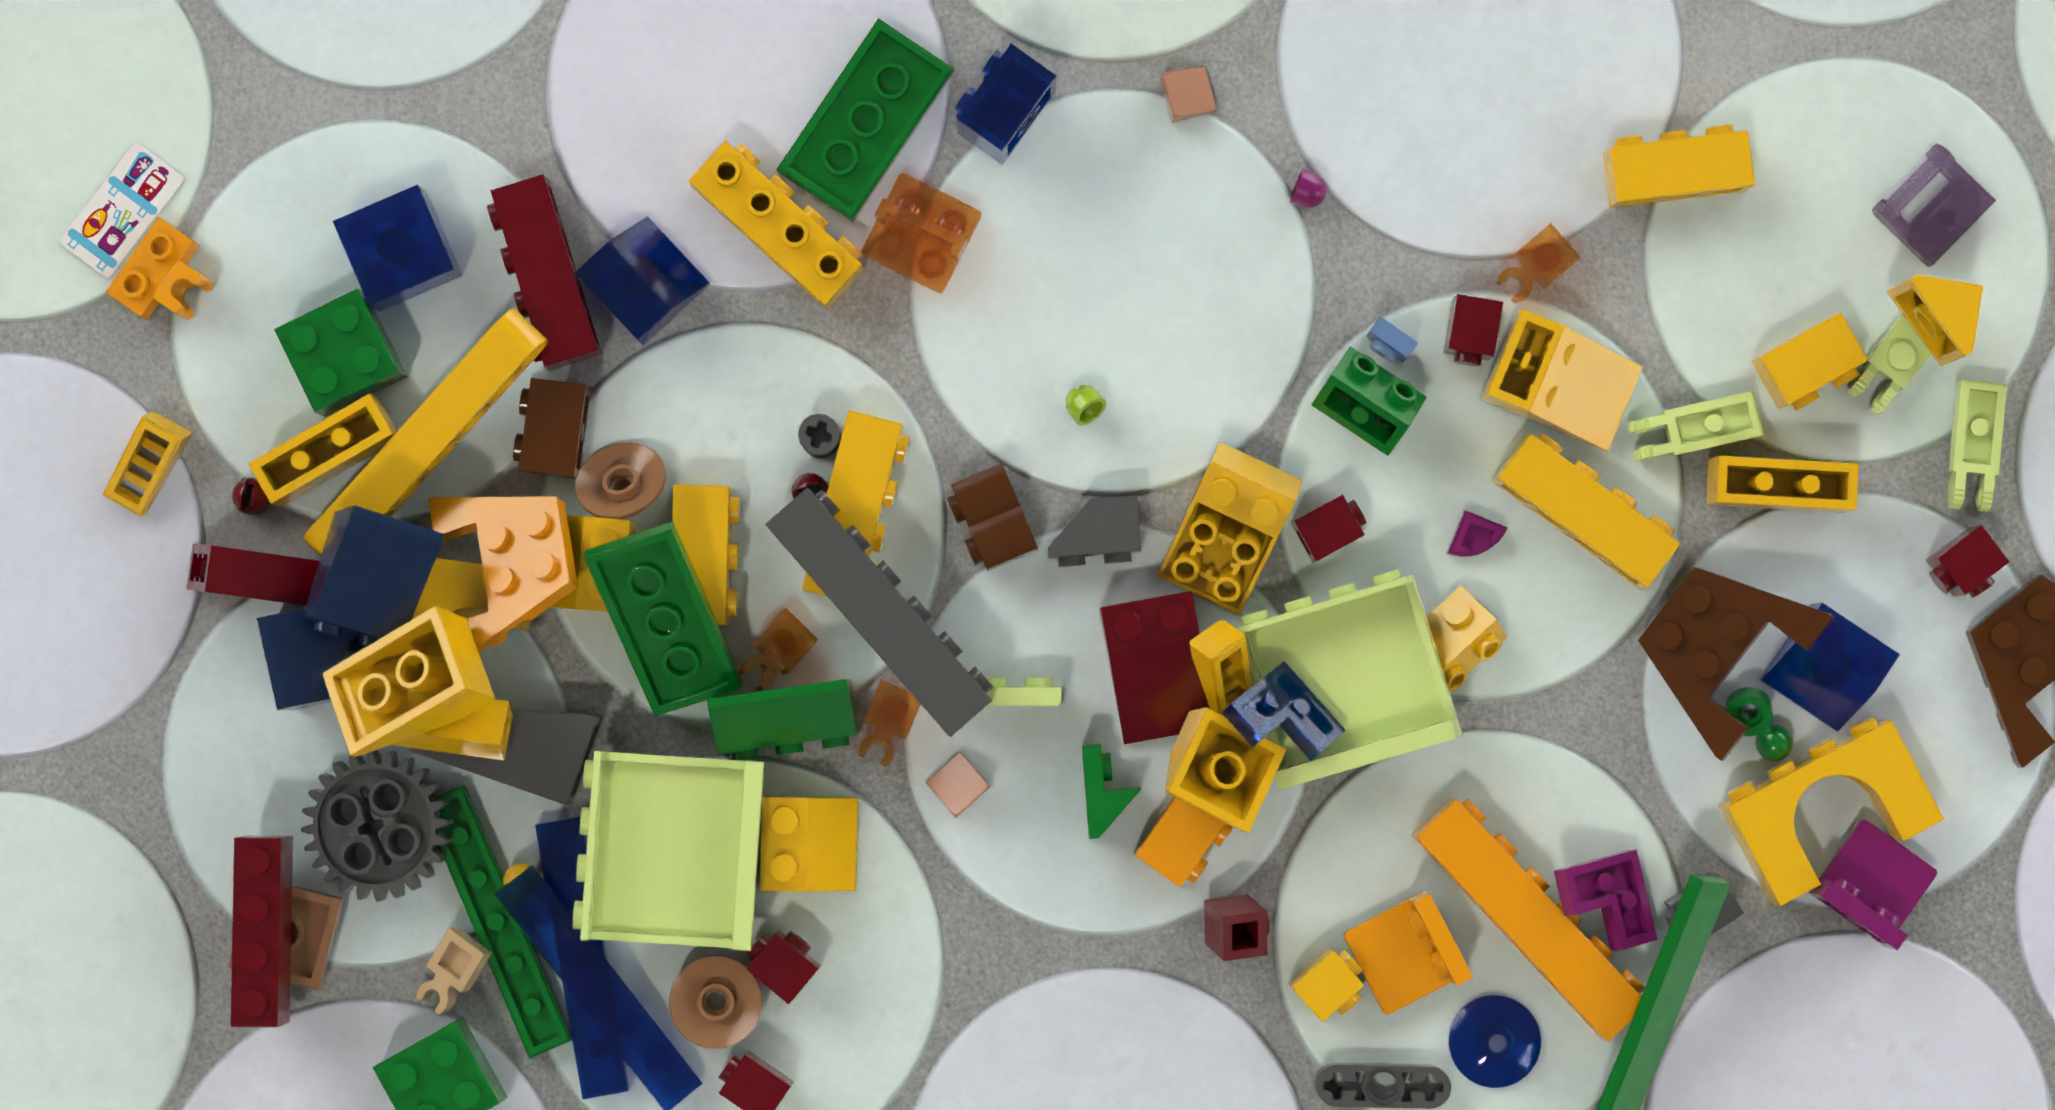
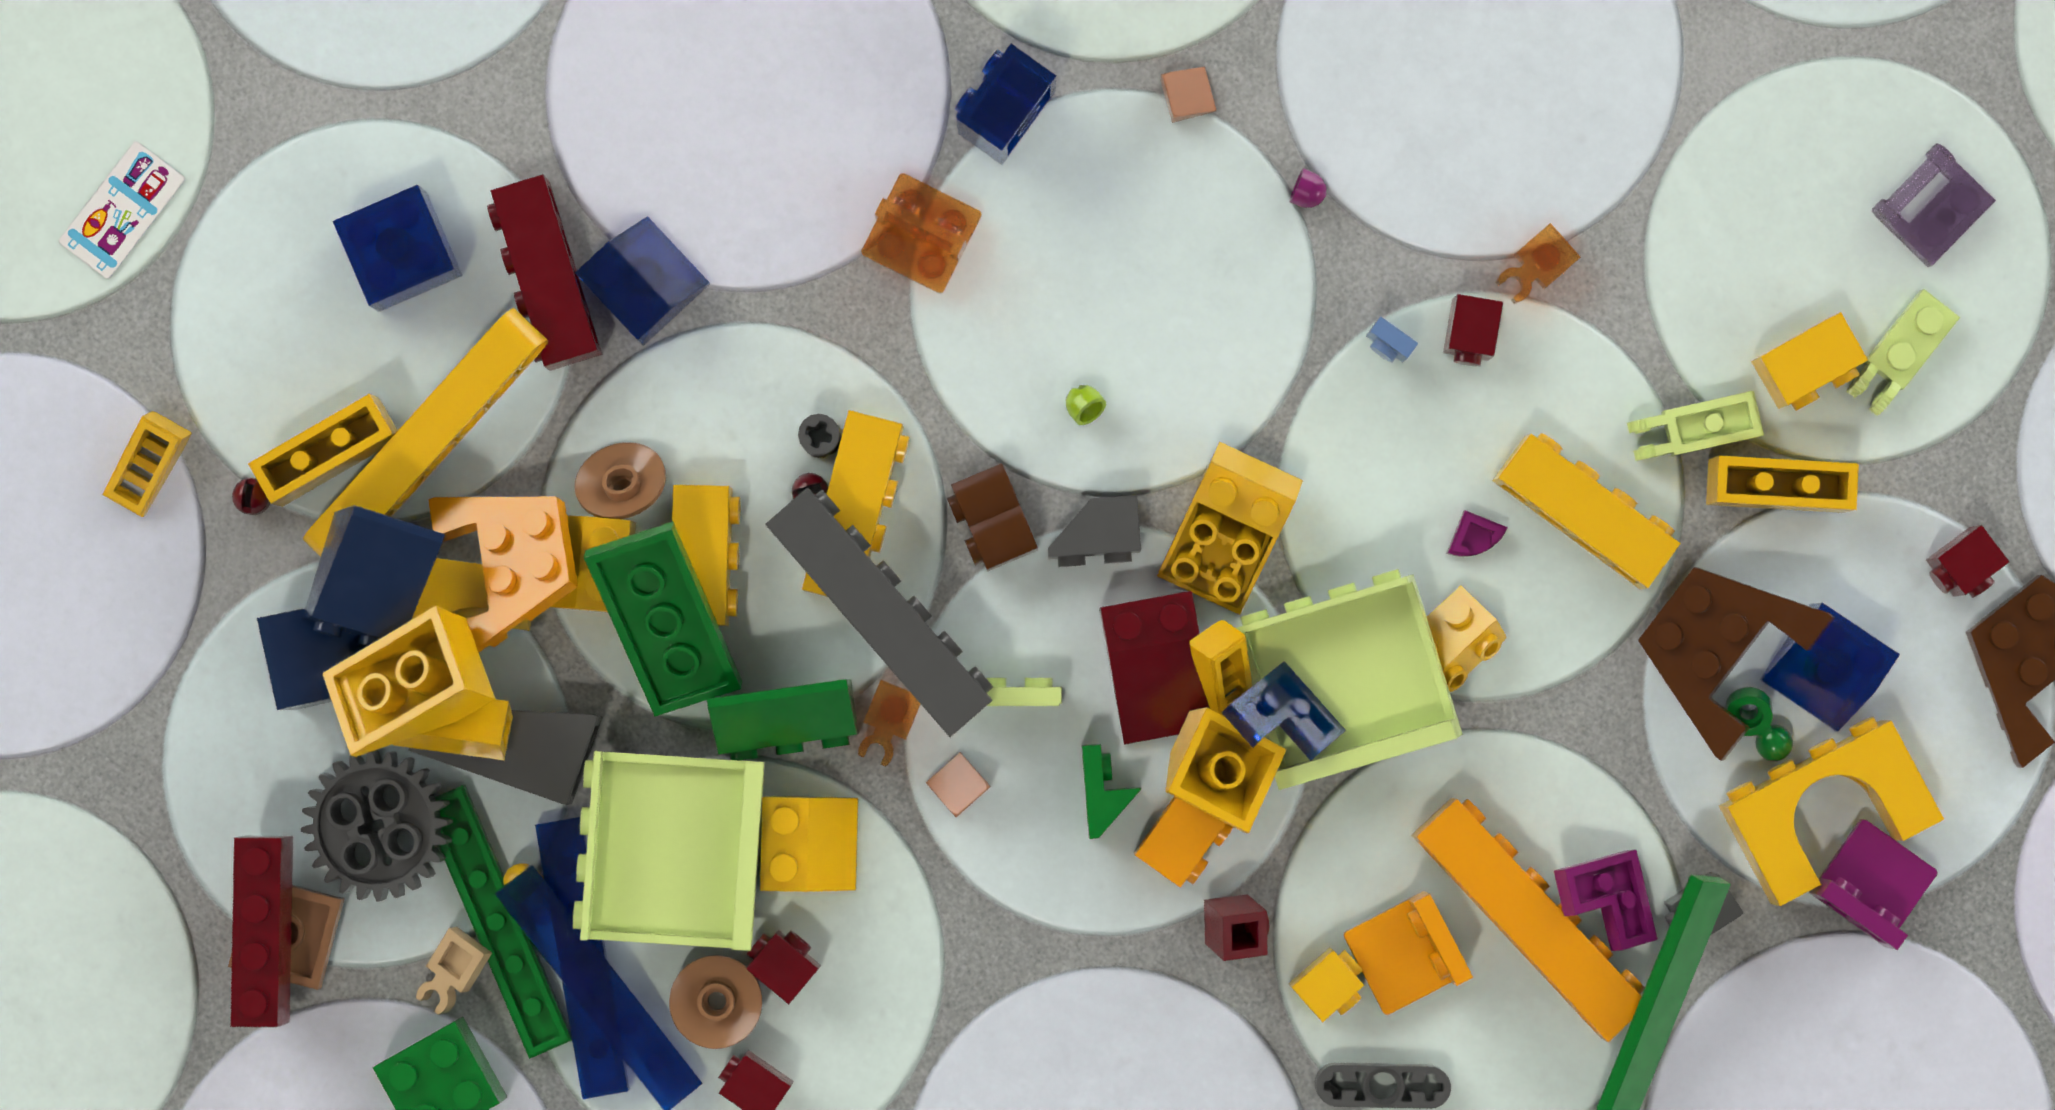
(159, 273): light orange plate -> none
(251, 574): dark red slope -> none
(340, 353): green brick -> none
(552, 428): reddish brown brick -> none
(776, 224): yellow brick -> none
(780, 647): clear orange plate -> none
(865, 120): green tile -> none
(1329, 527): dark red brick -> none
(1369, 401): green brick -> none
(1471, 1035): clear blue dish -> none
(1561, 380): yellow slope -> none
(1678, 166): yellow brick -> none
(1940, 313): yellow slope -> none
(1976, 440): yellowish green hinge -> none

